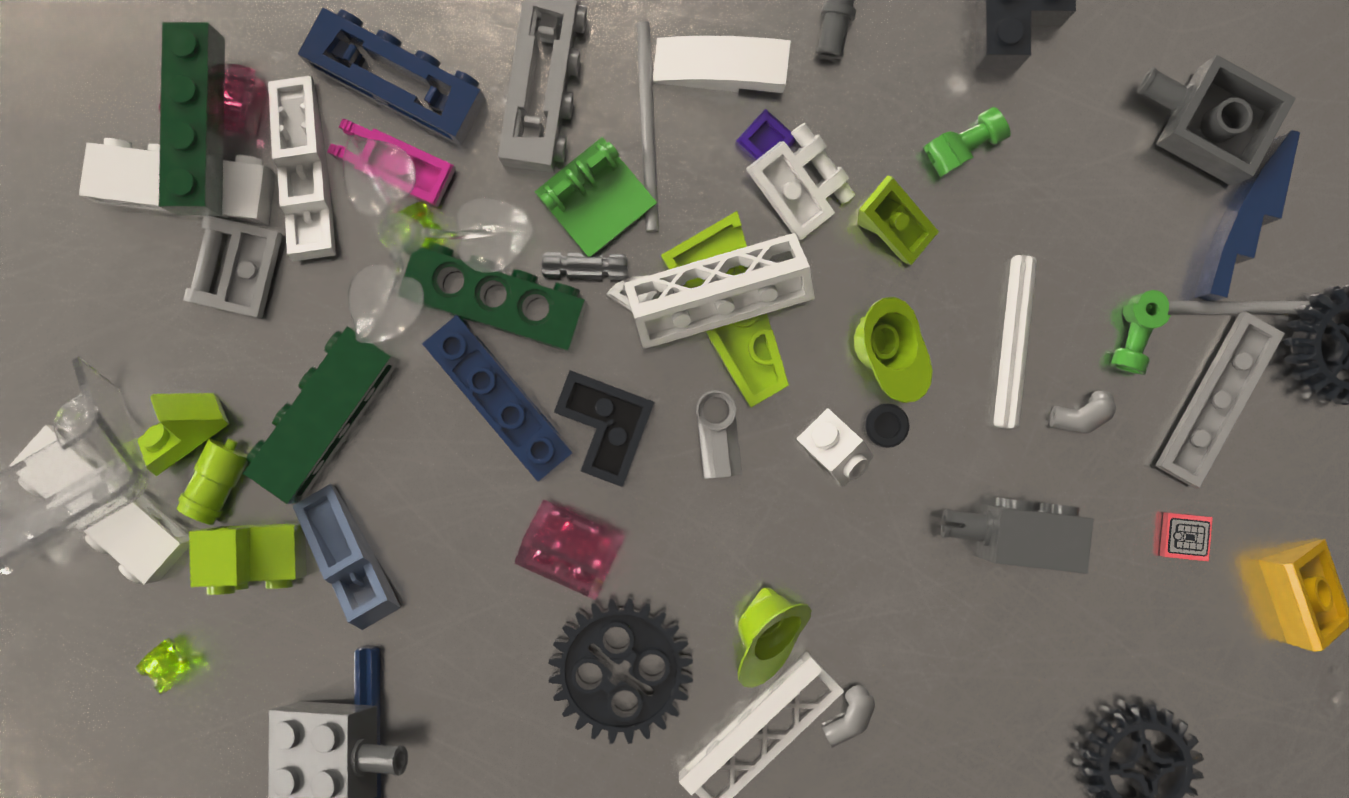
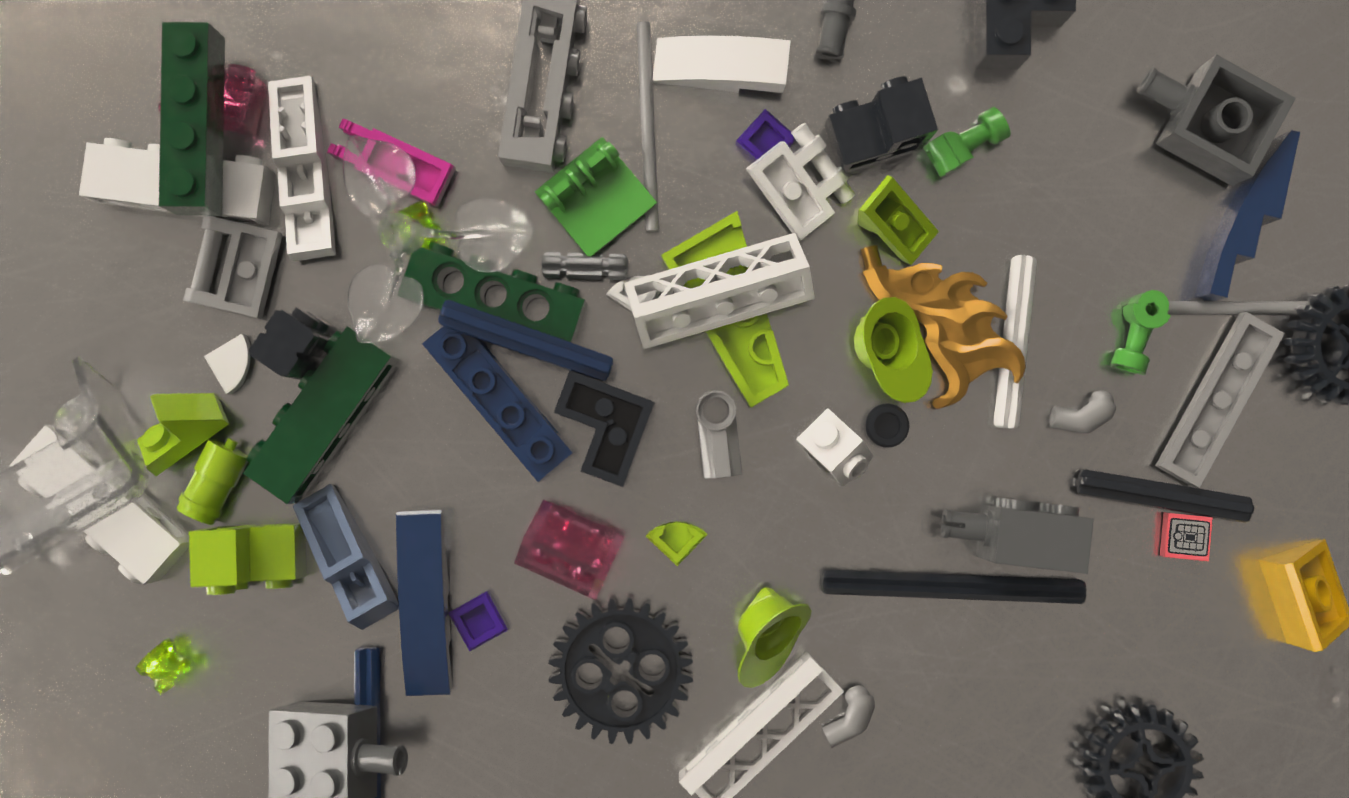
(231, 363): none -> white tile
(291, 343): none -> black brick
(331, 39): dark blue brick -> none
(423, 602): none -> dark blue slope
(479, 620): none -> dark purple tile
(525, 340): none -> dark blue axle
(676, 539): none -> lime tile
(888, 127): none -> black brick
(953, 586): none -> black axle
(954, 321): none -> pearl gold piece
(1165, 495): none -> black axle

